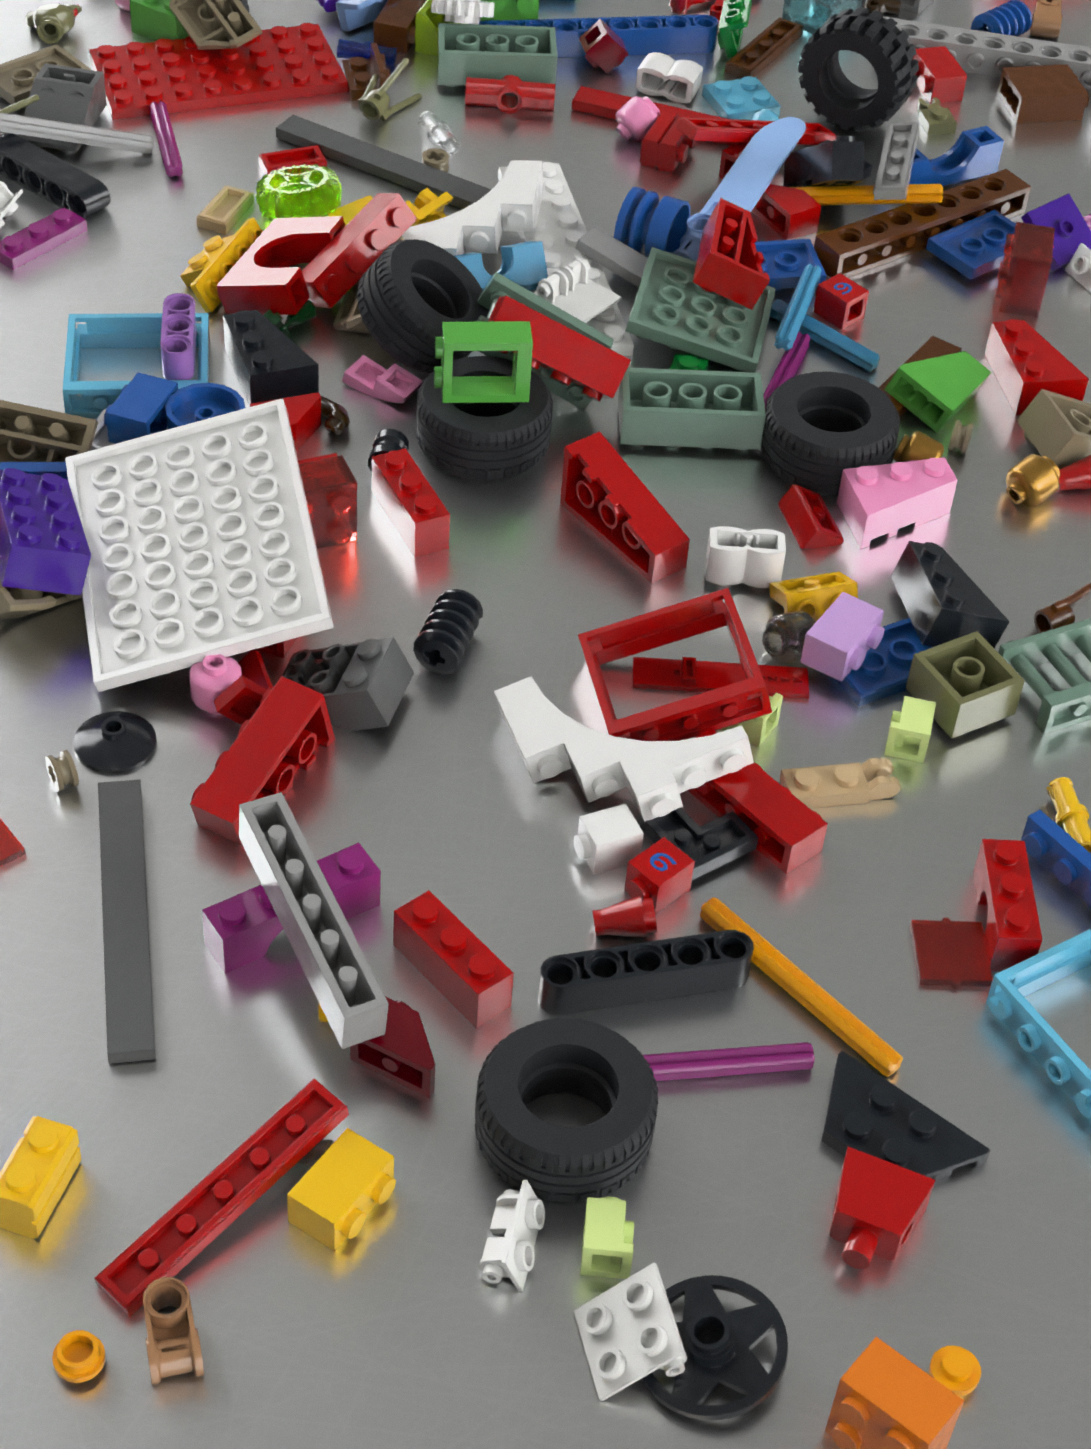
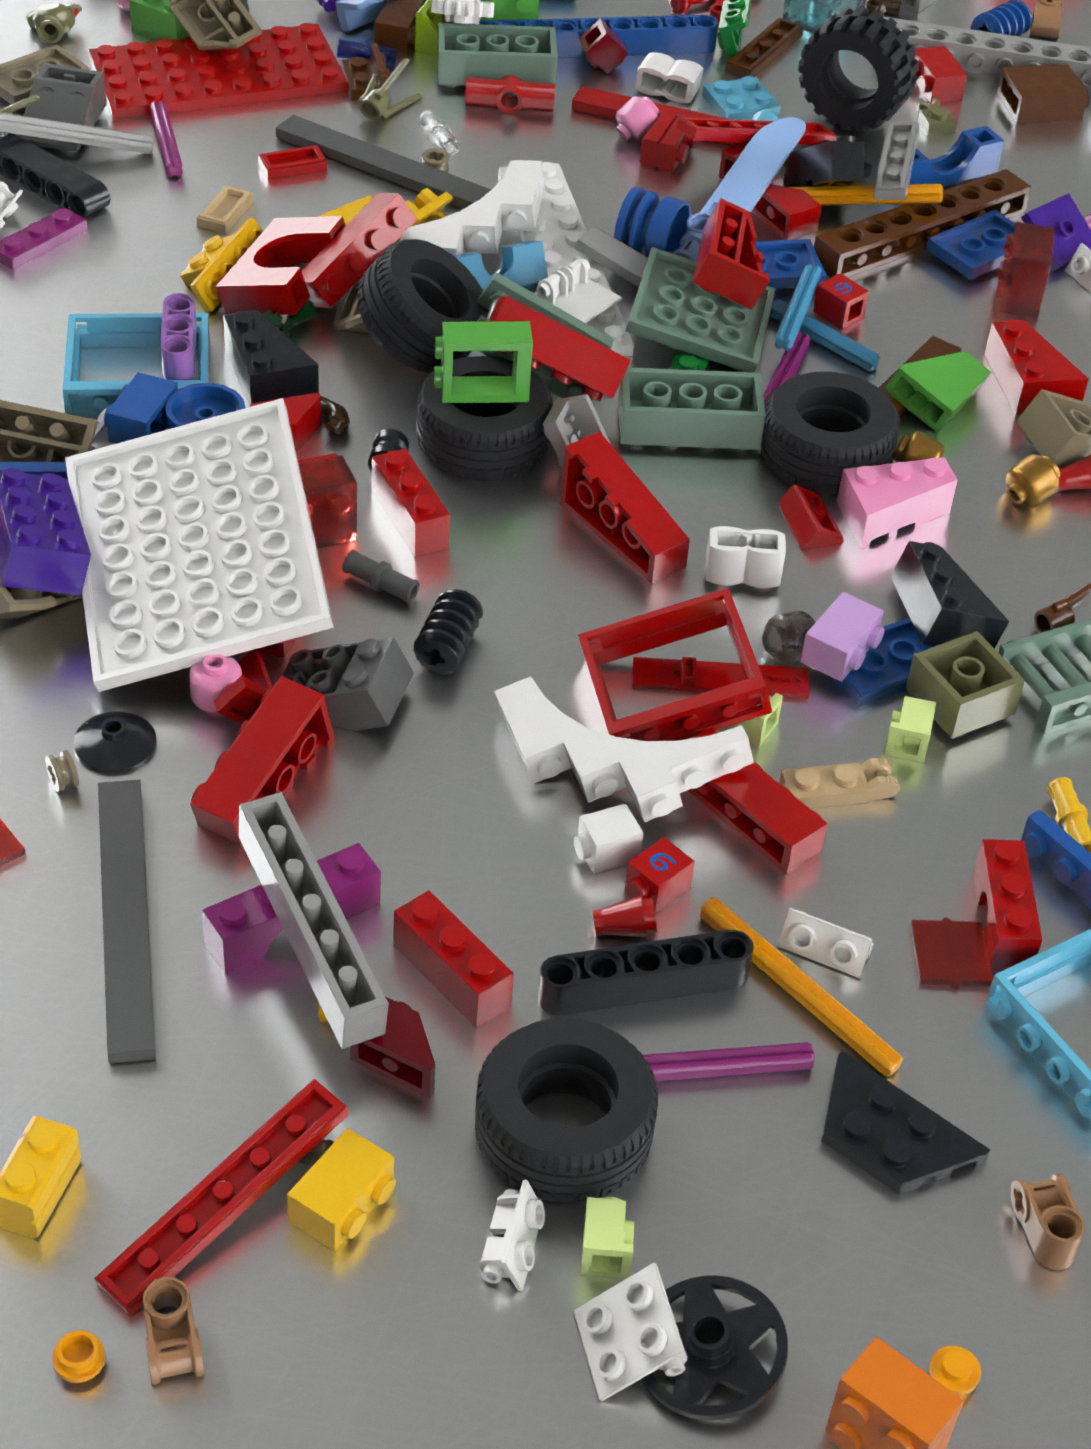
(299, 192): clear neon green gear -> none
(374, 380): bright pink slope -> none
(380, 576): none -> dark grey pin
(570, 421): none -> light grey bracket
(708, 844): black plate -> none
(812, 593): yellow bracket -> none
(825, 943): none -> white hinge
(876, 1207): red torso -> none
(960, 437): dark tan bush -> none
(1049, 1220): none -> medium nougat piece

